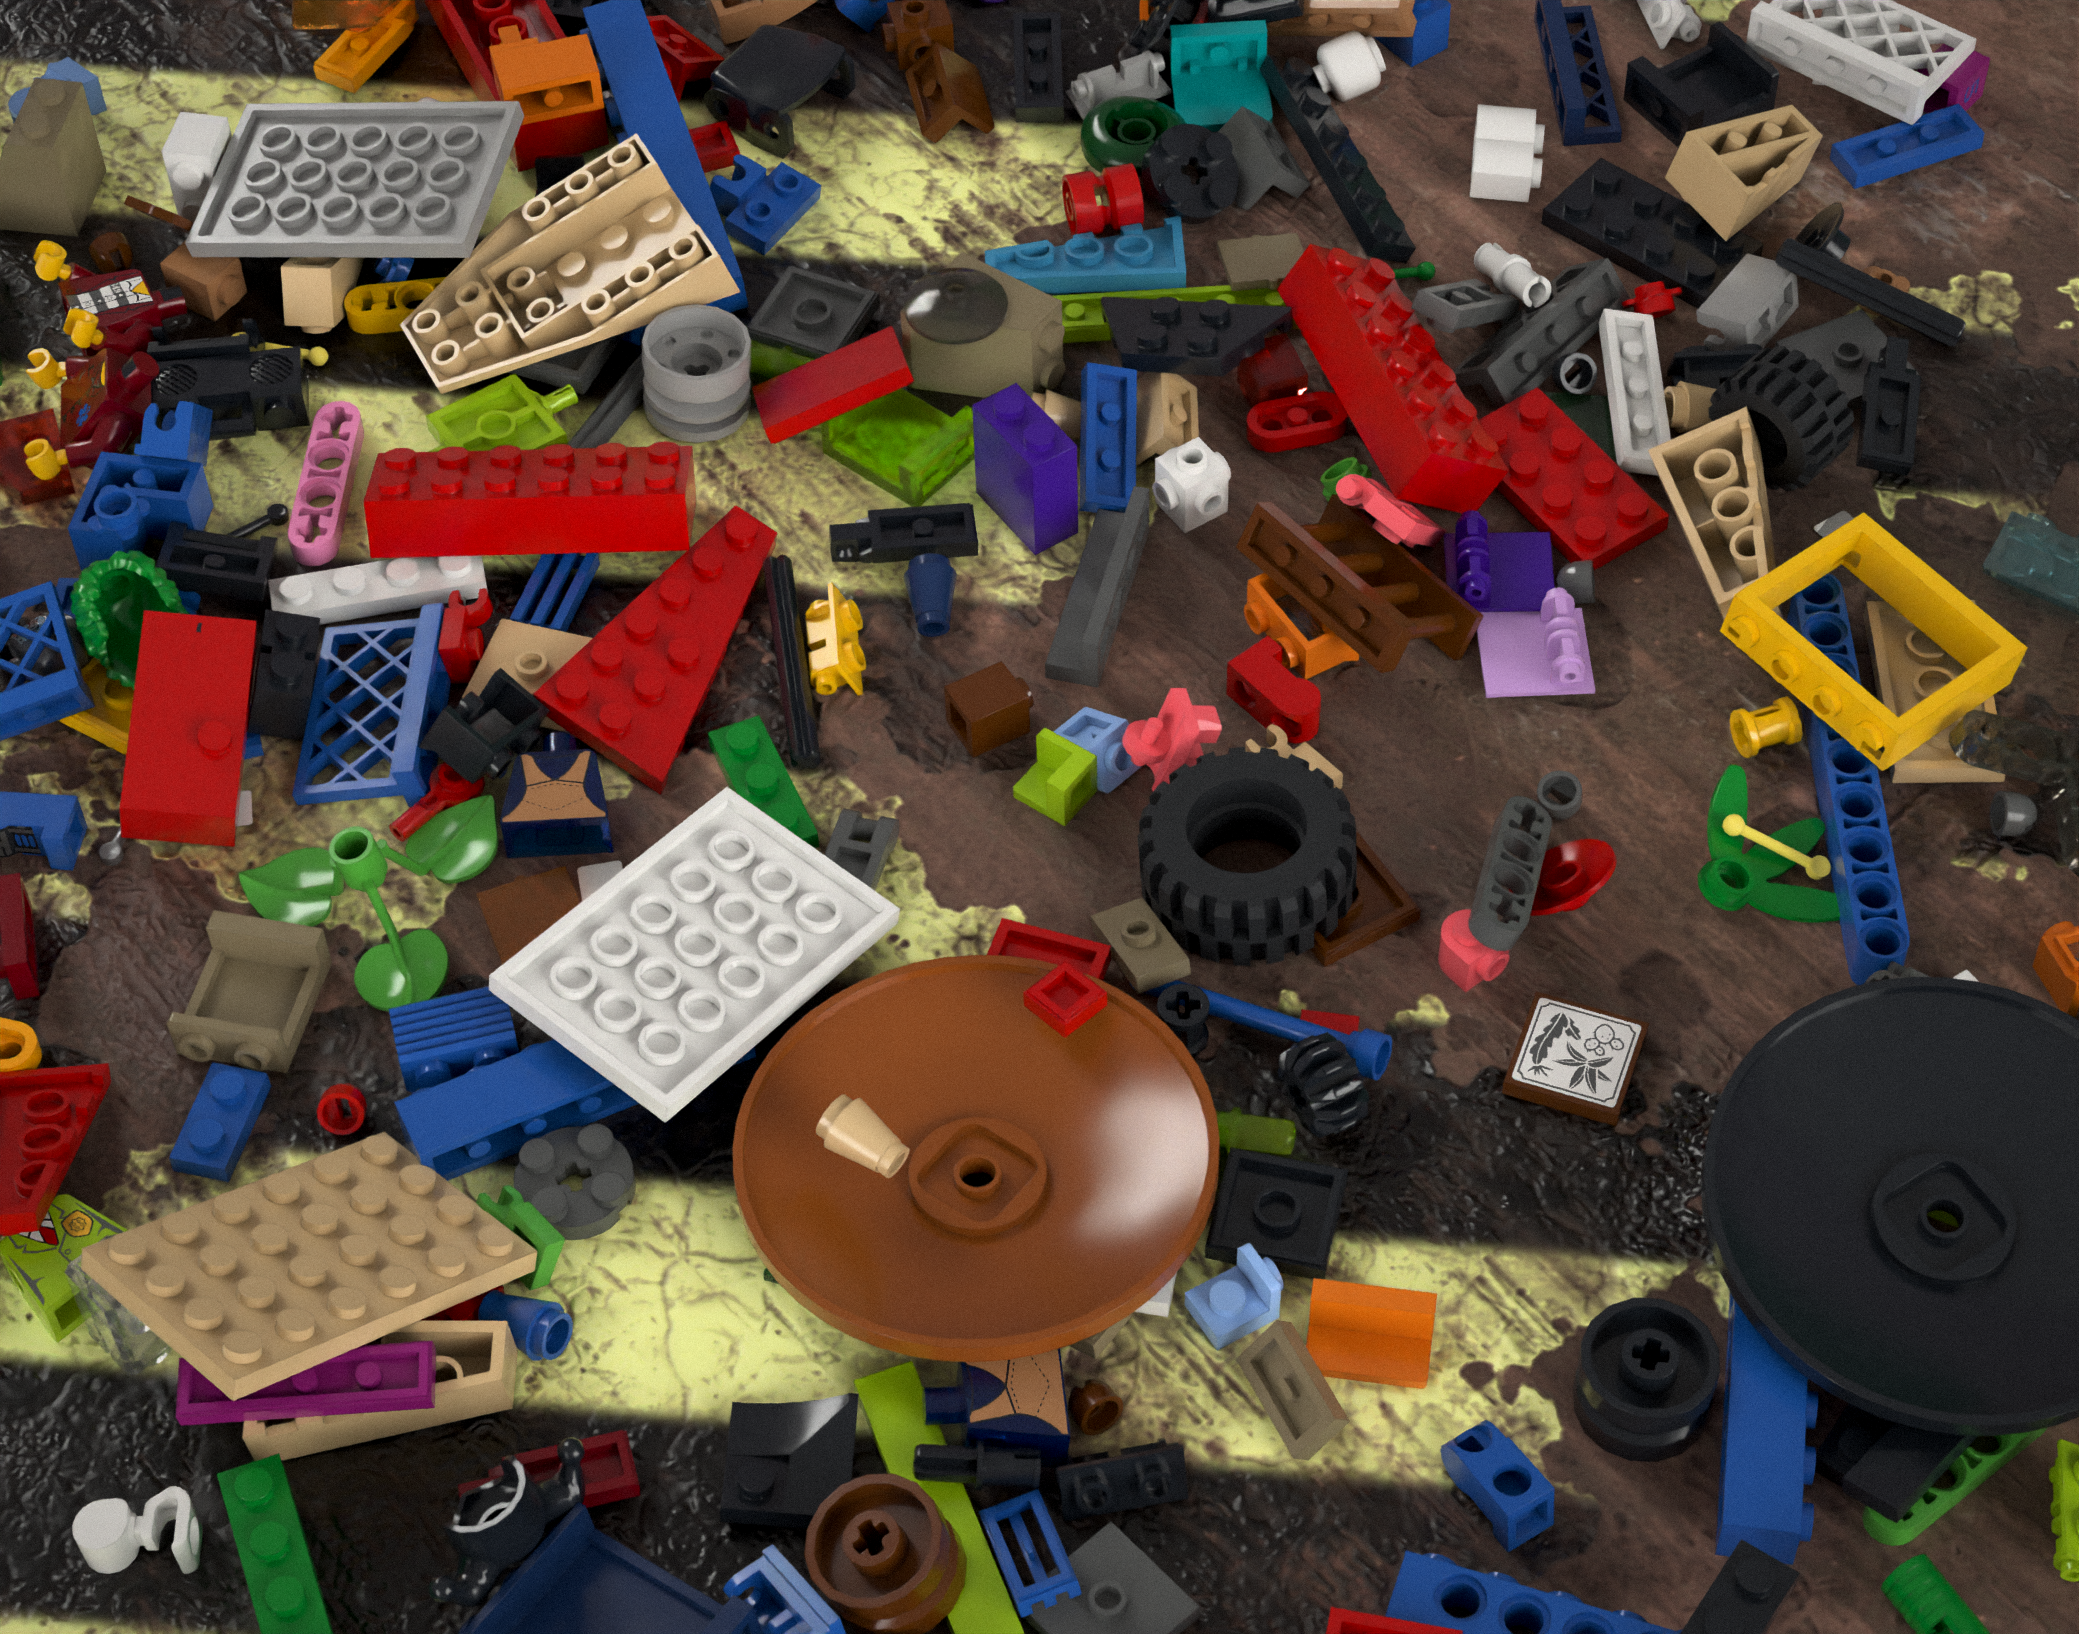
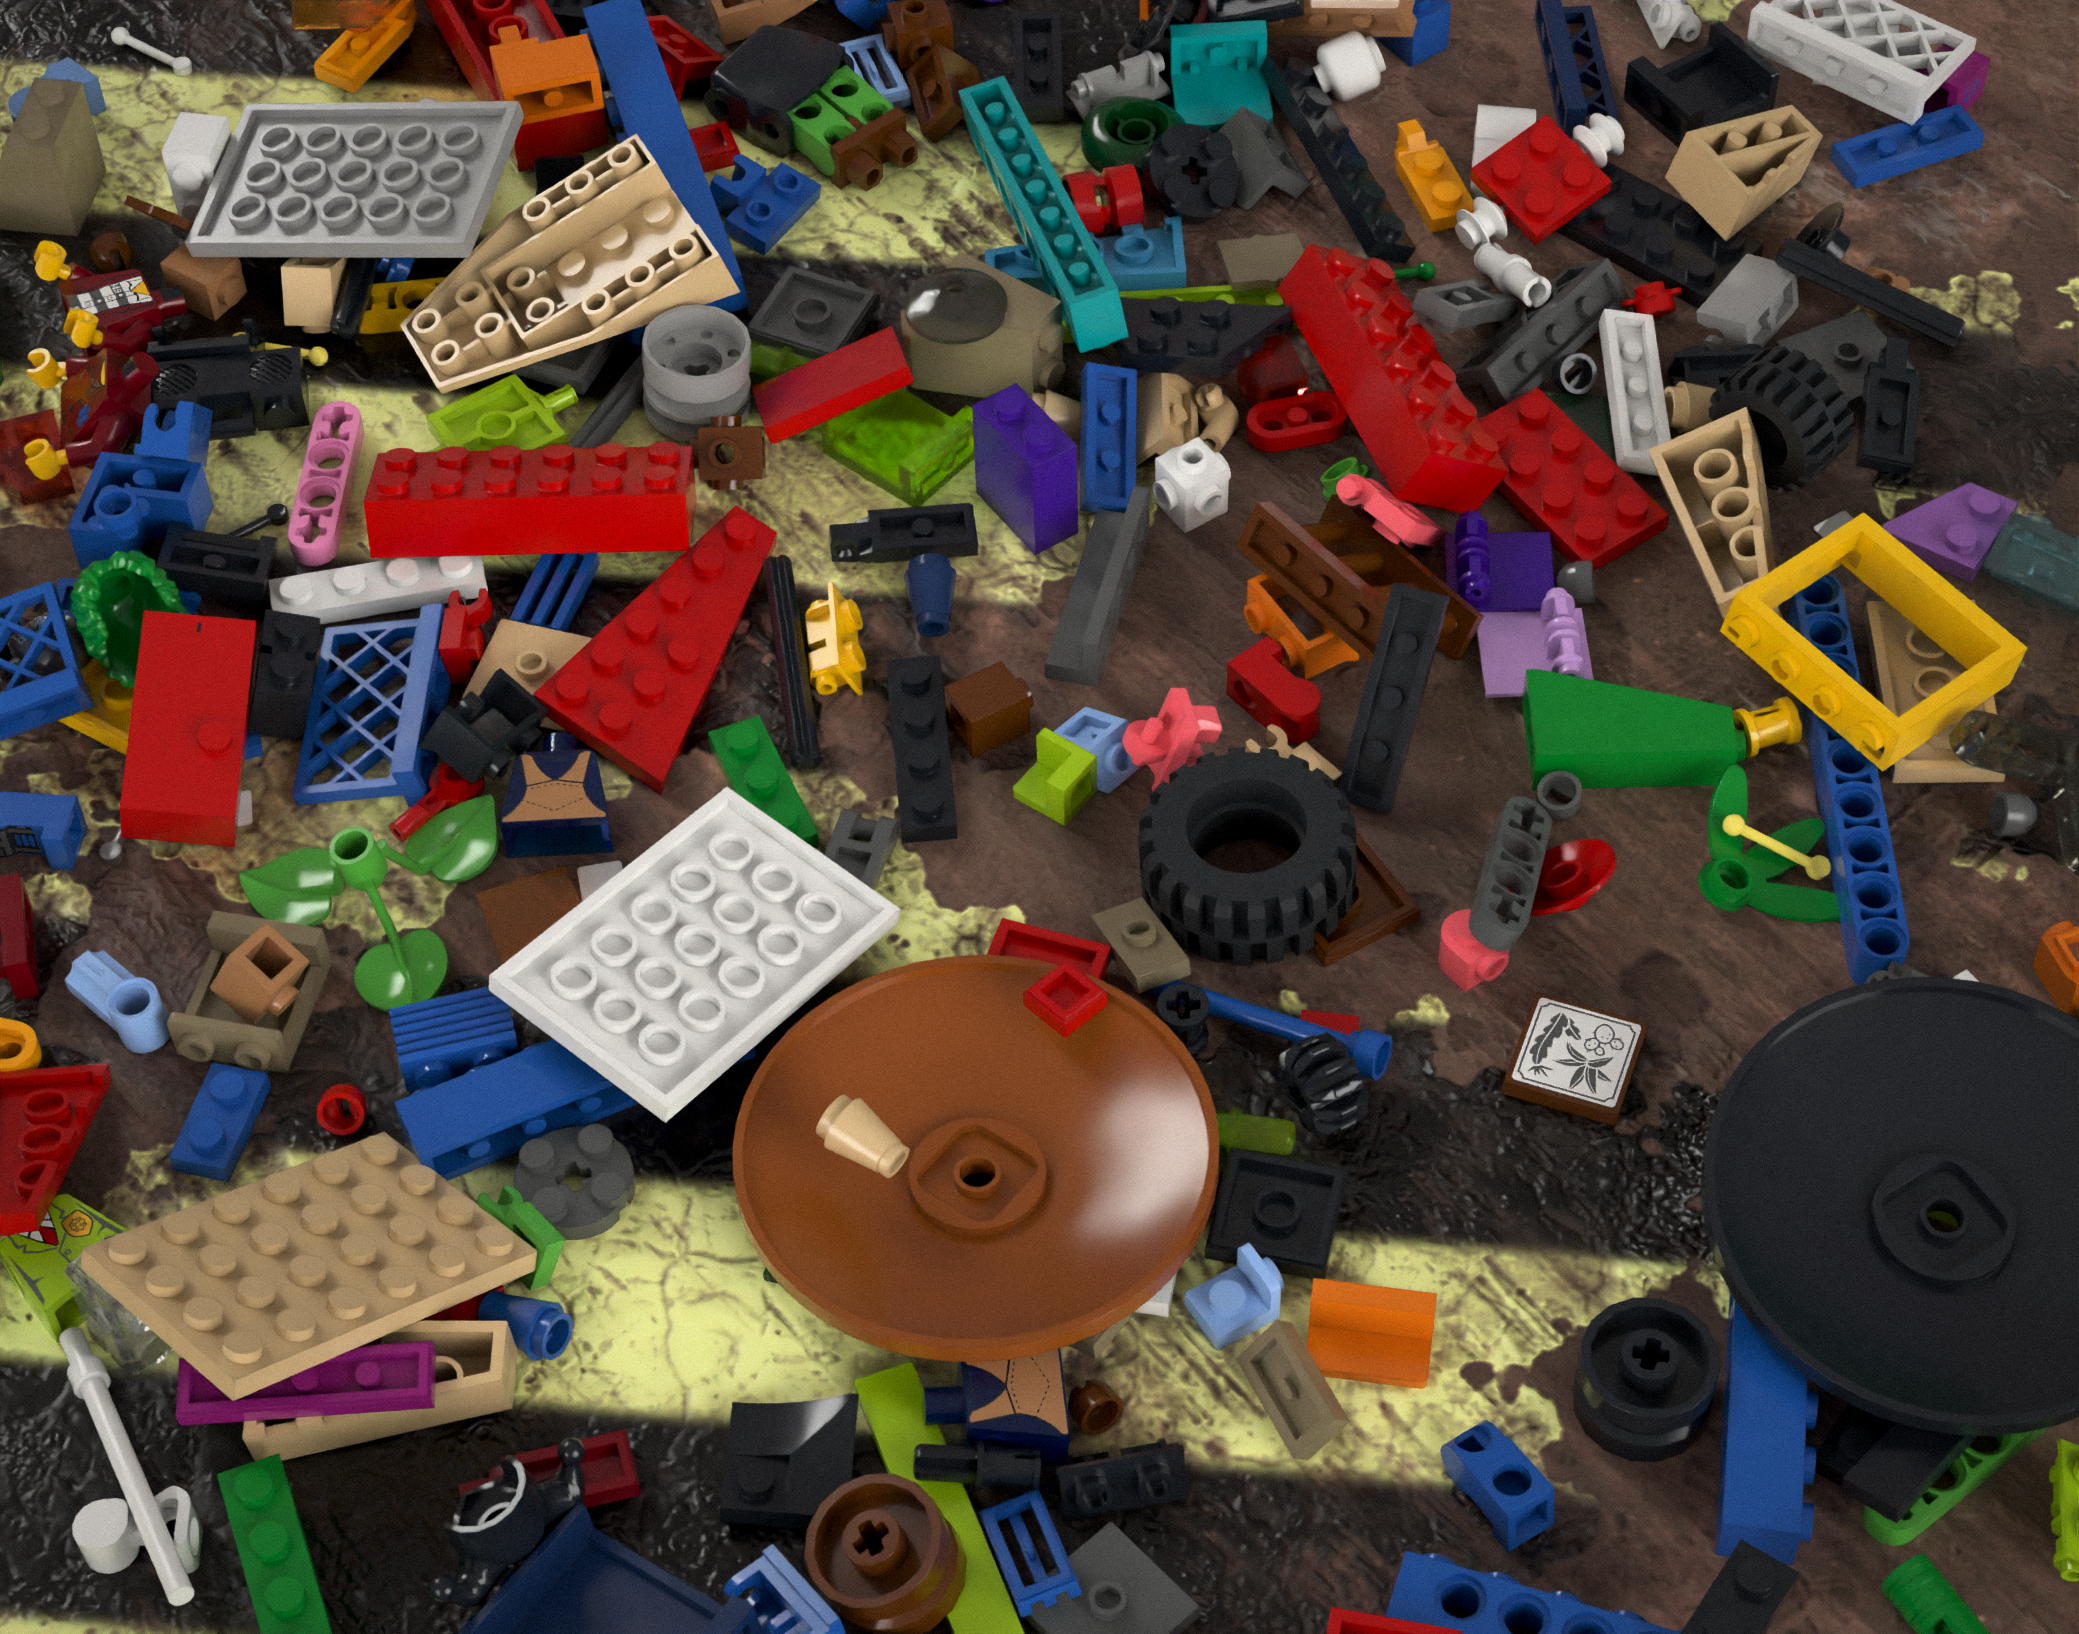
(91, 1382): none -> white bar
(121, 1000): none -> light blue piece
(181, 65): none -> white hinge
(260, 975): none -> medium nougat brick
(353, 296): none -> black axle
(748, 448): none -> reddish brown brick
(853, 132): none -> hips
(900, 90): none -> light blue tile
(921, 749): none -> black plate
(1044, 215): none -> teal brick
(1218, 415): none -> tan arm
(1392, 696): none -> black plate
(1429, 178): none -> light orange hinge
(1540, 180): none -> red plate
(1624, 734): none -> green slope
(1954, 529): none -> medium lavender wing

